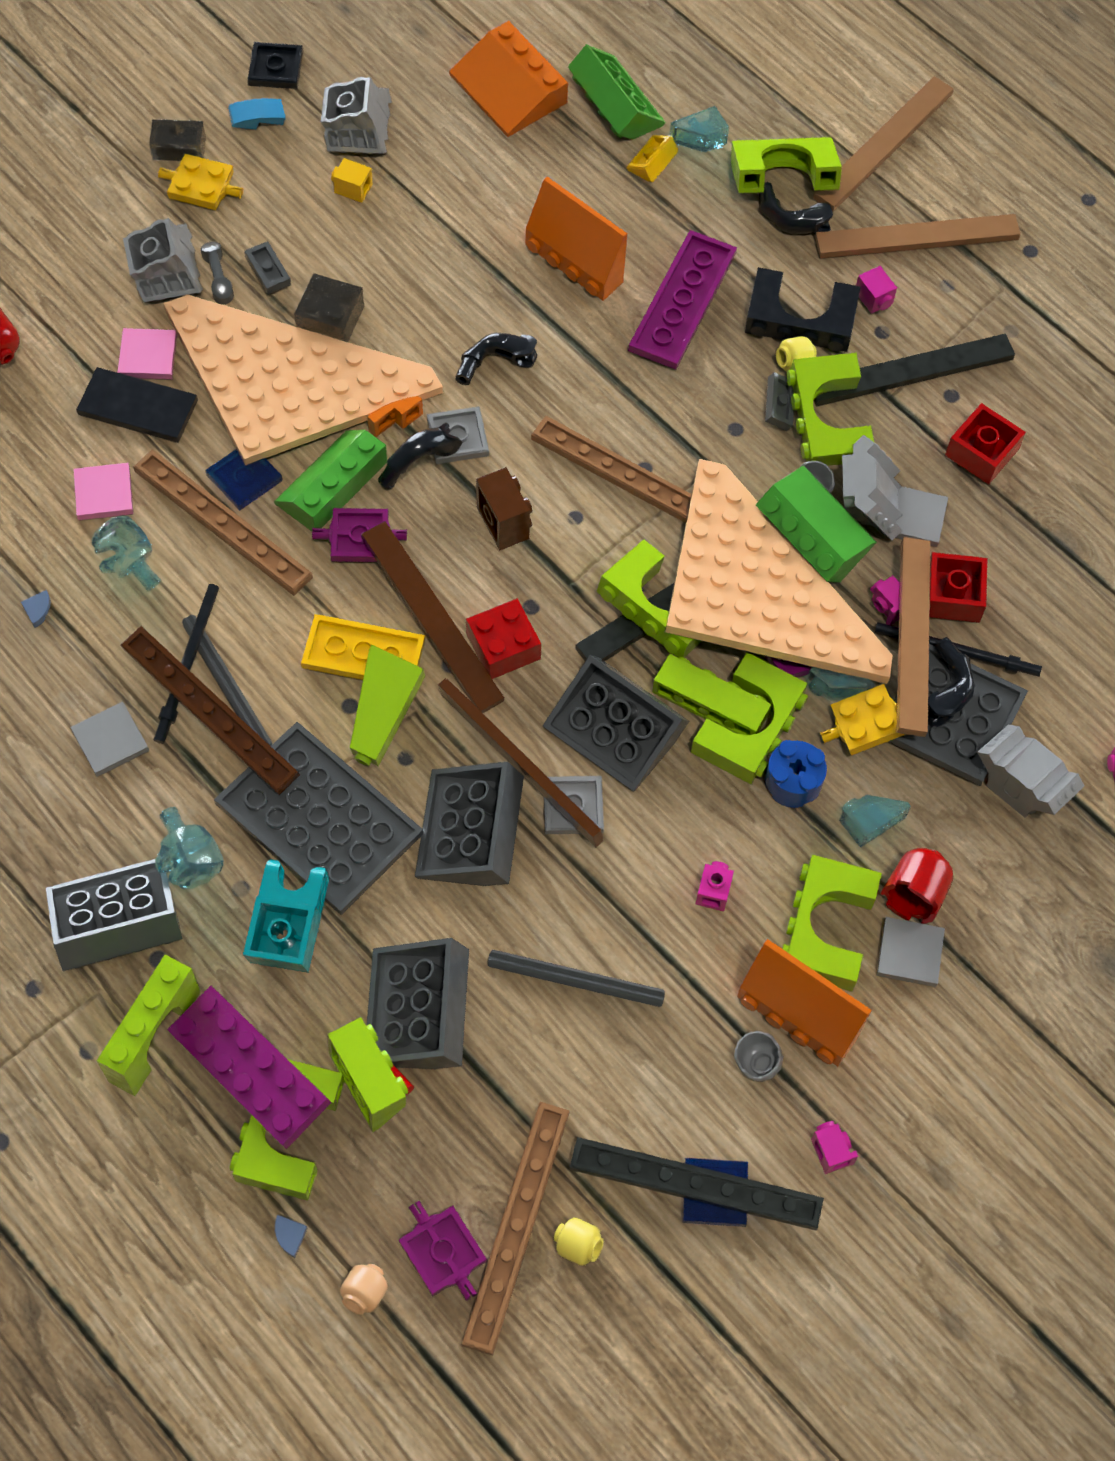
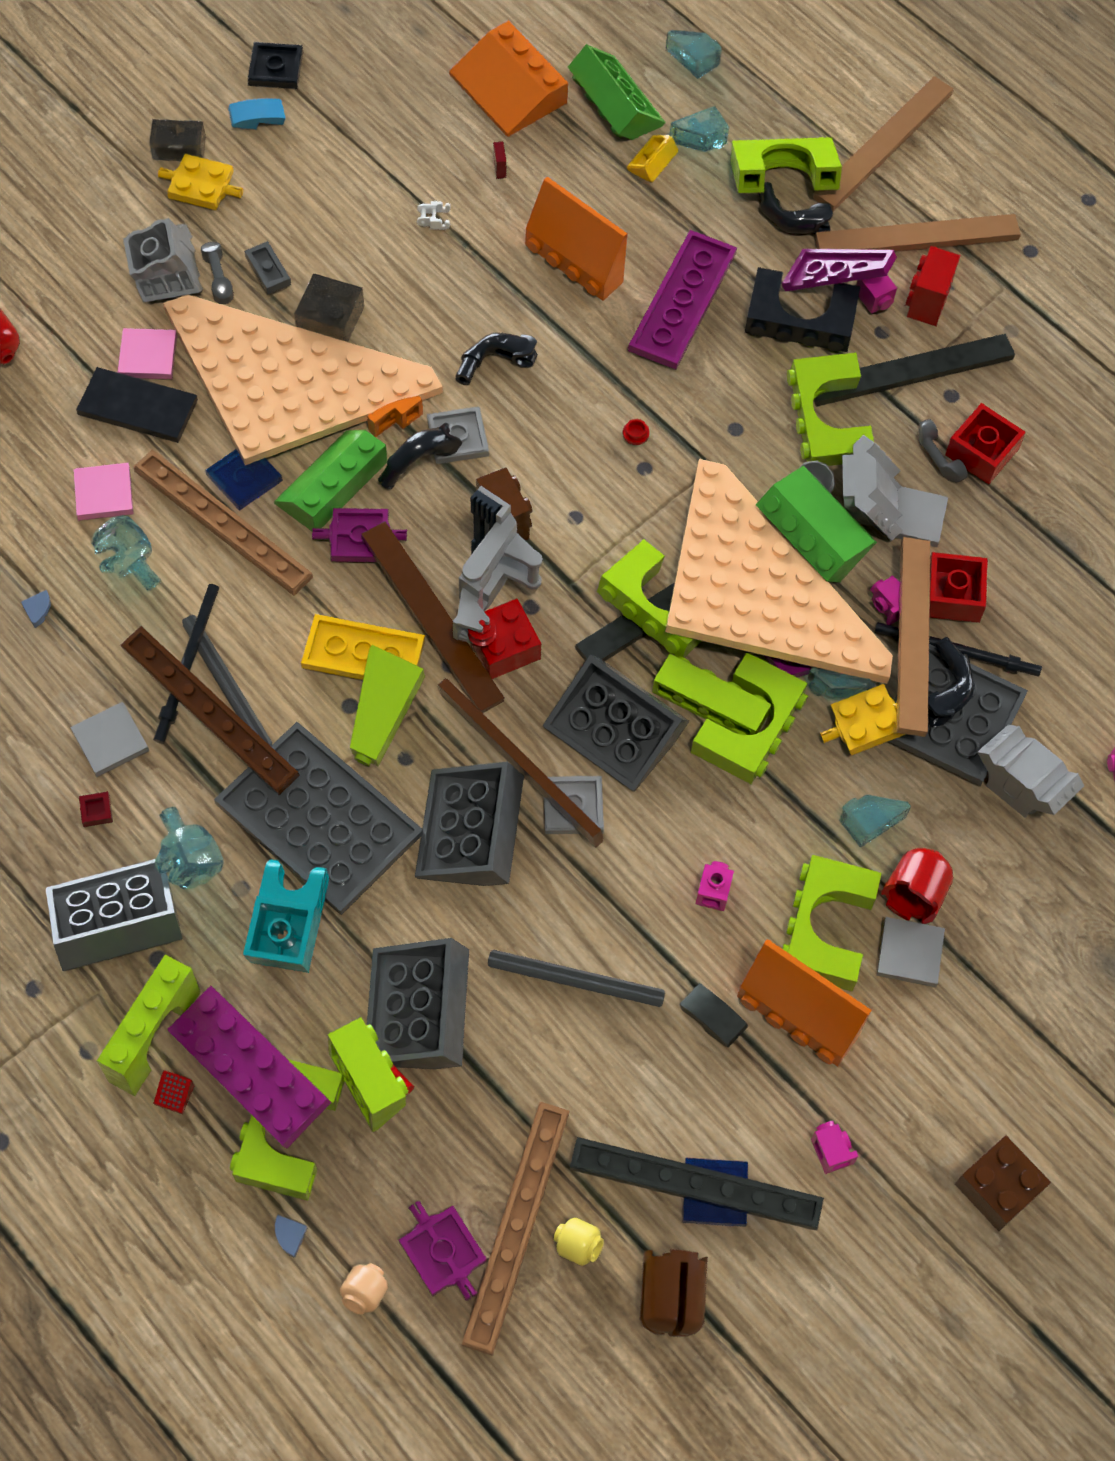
(95, 809): none -> dark red tile
(173, 1092): none -> red slope
(352, 180): yellow brick -> none
(356, 116): light grey slope -> none
(433, 208): none -> white piece
(495, 556): none -> light grey container
(499, 159): none -> dark red tile
(613, 468): medium nougat tile -> none
(636, 432): none -> red plate
(673, 1293): none -> reddish brown cylinder
(694, 51): none -> clear light blue slope
(714, 1014): none -> pearl dark grey slope
(758, 1056): light grey hair -> none
(778, 402): dark grey plate -> none
(794, 349): light yellow head -> none
(800, 759): blue brick -> none
(836, 266): none -> magenta wing
(931, 285): none -> red brick
(953, 471): none -> dark grey bar
(1002, 1183): none -> reddish brown brick

